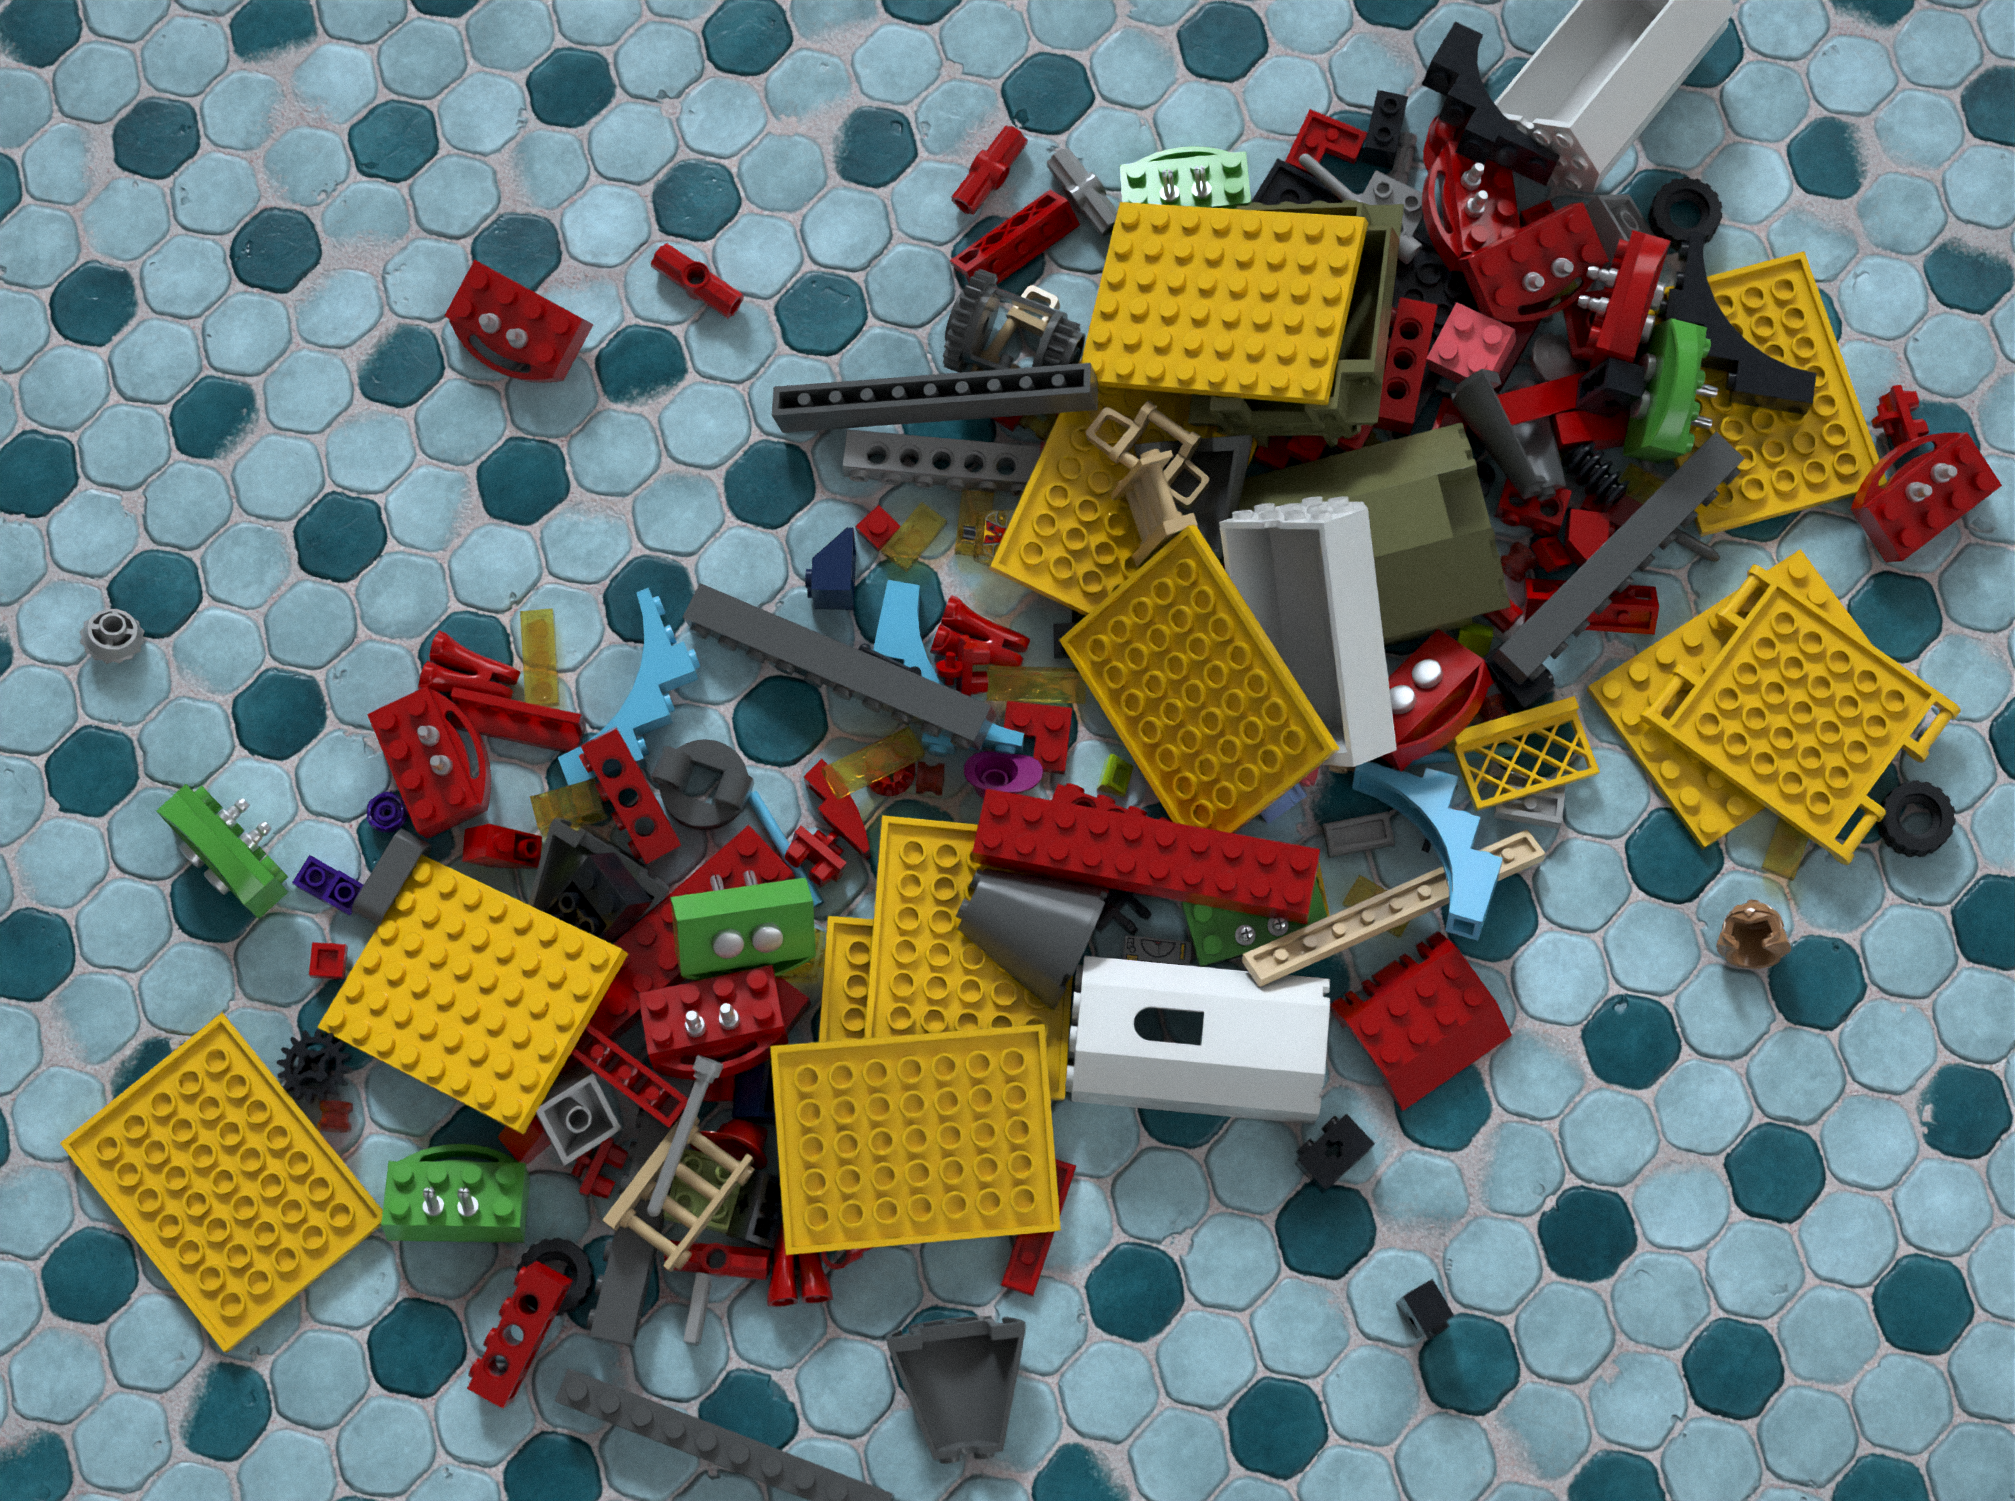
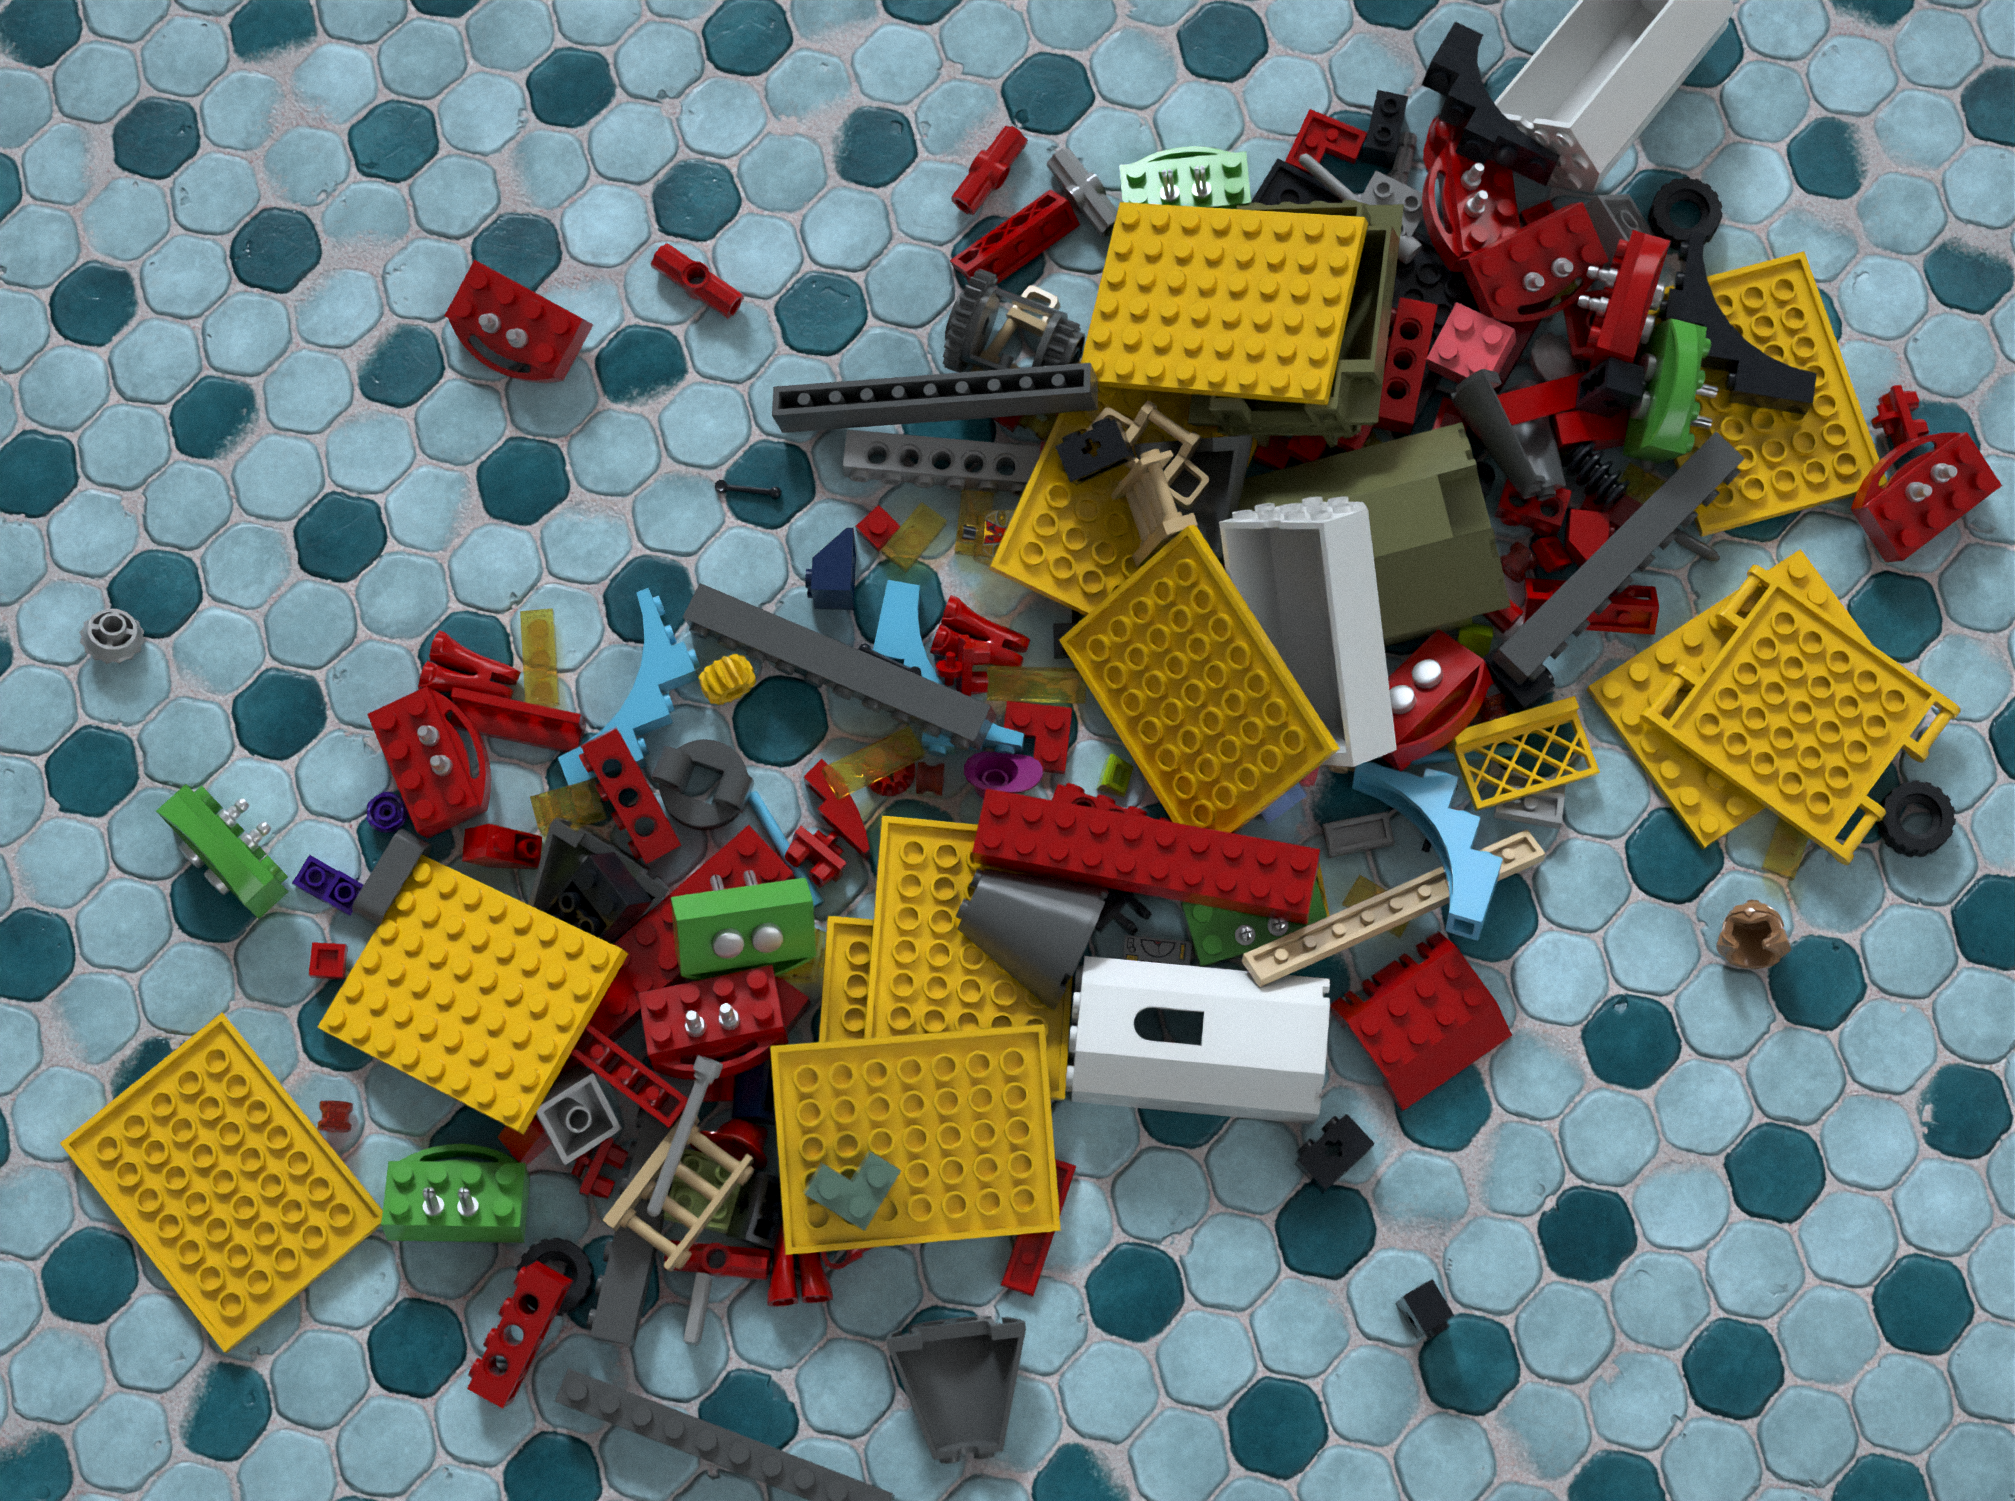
(303, 1073): black gear -> none
(722, 487): none -> black hinge
(727, 679): none -> yellow gear
(854, 1198): none -> sand green brick
(1083, 466): none -> black brick

